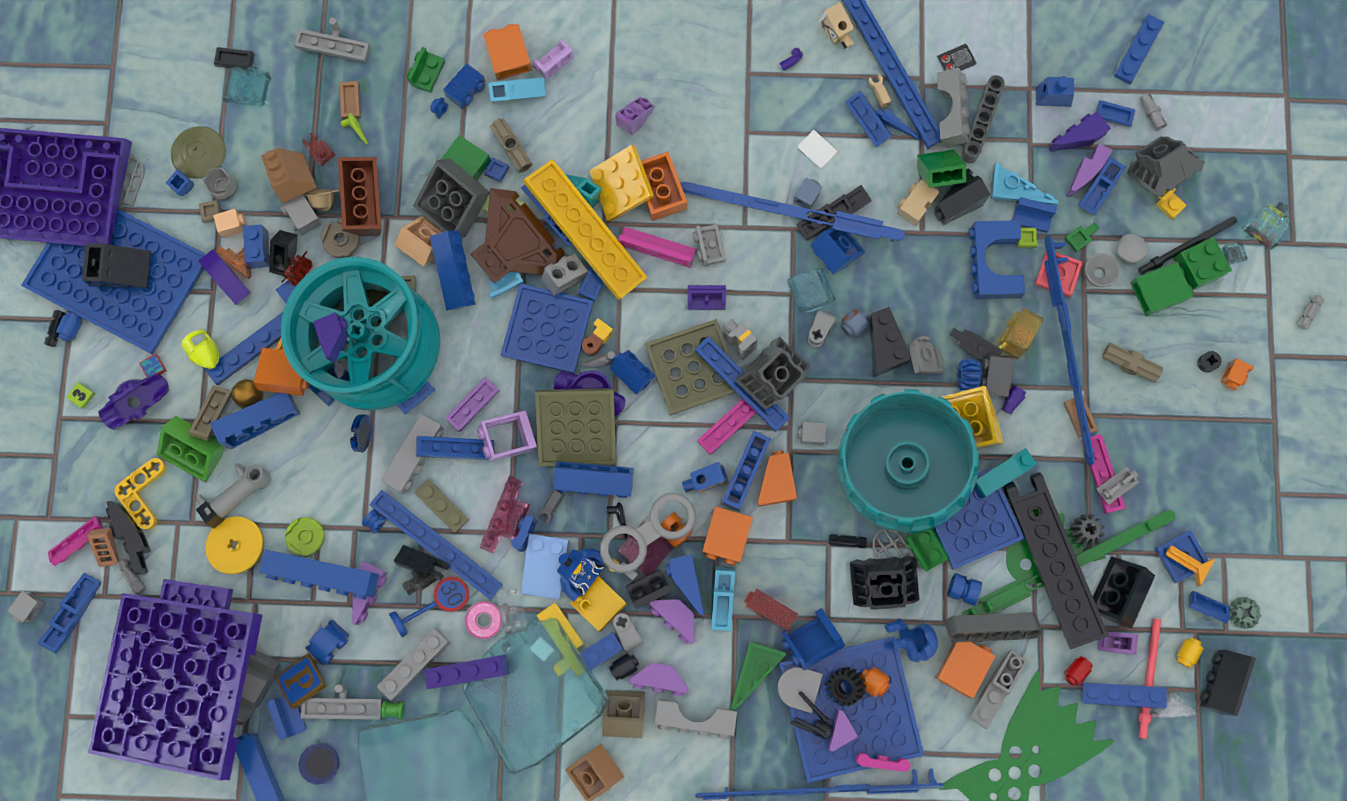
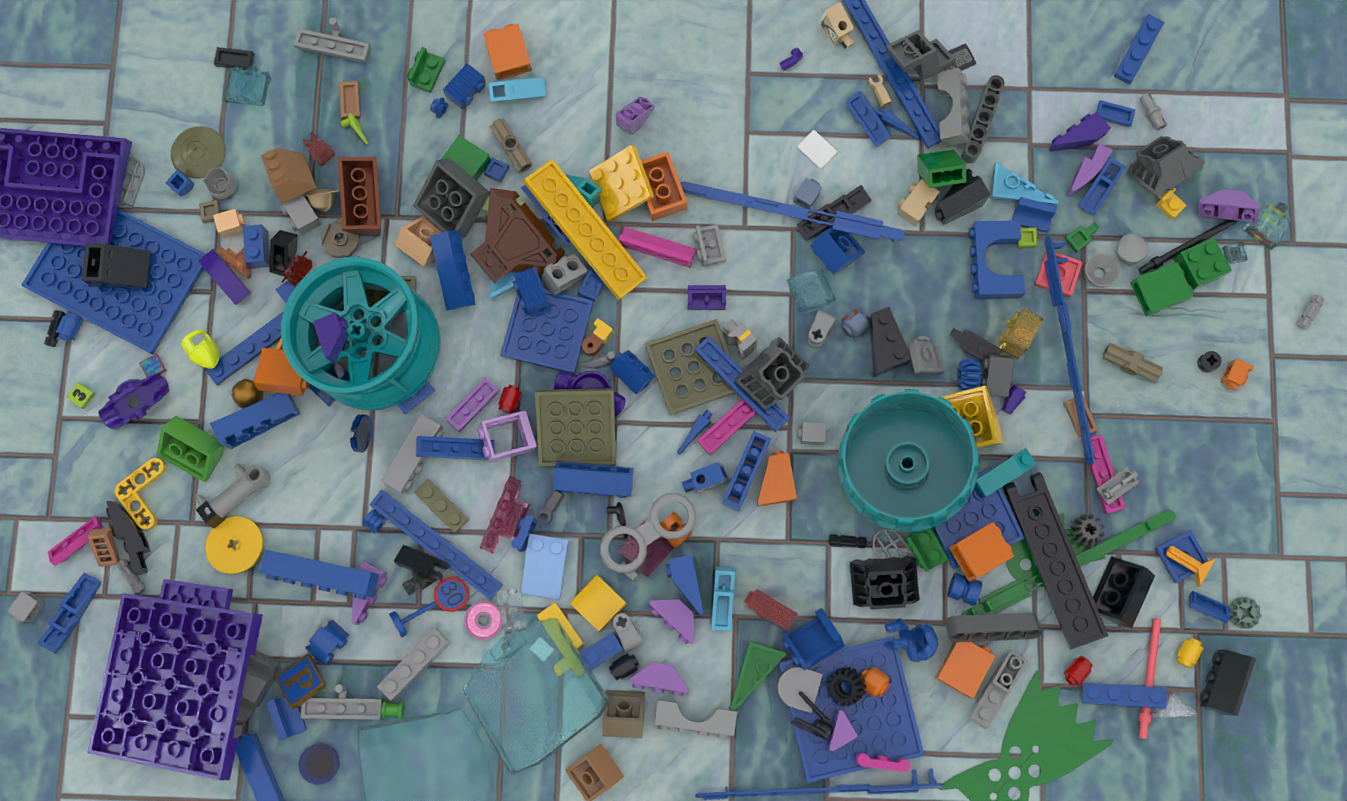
(209, 412): dark tan plate -> none
(305, 536): lime tile -> none
(466, 672): dark purple brick -> none
(509, 399): none -> red brick
(531, 290): none -> blue brick
(554, 60): lavender hinge -> none
(579, 571): blue torso -> none
(648, 588): black bracket -> none
(701, 422): none -> blue piece
(727, 536): orange brick -> none
(920, 55): none -> dark grey bracket
(981, 551): none -> orange brick
(1058, 92): blue torso -> none
(1119, 643): medium lavender slope -> none
(1229, 205): none -> medium lavender slope

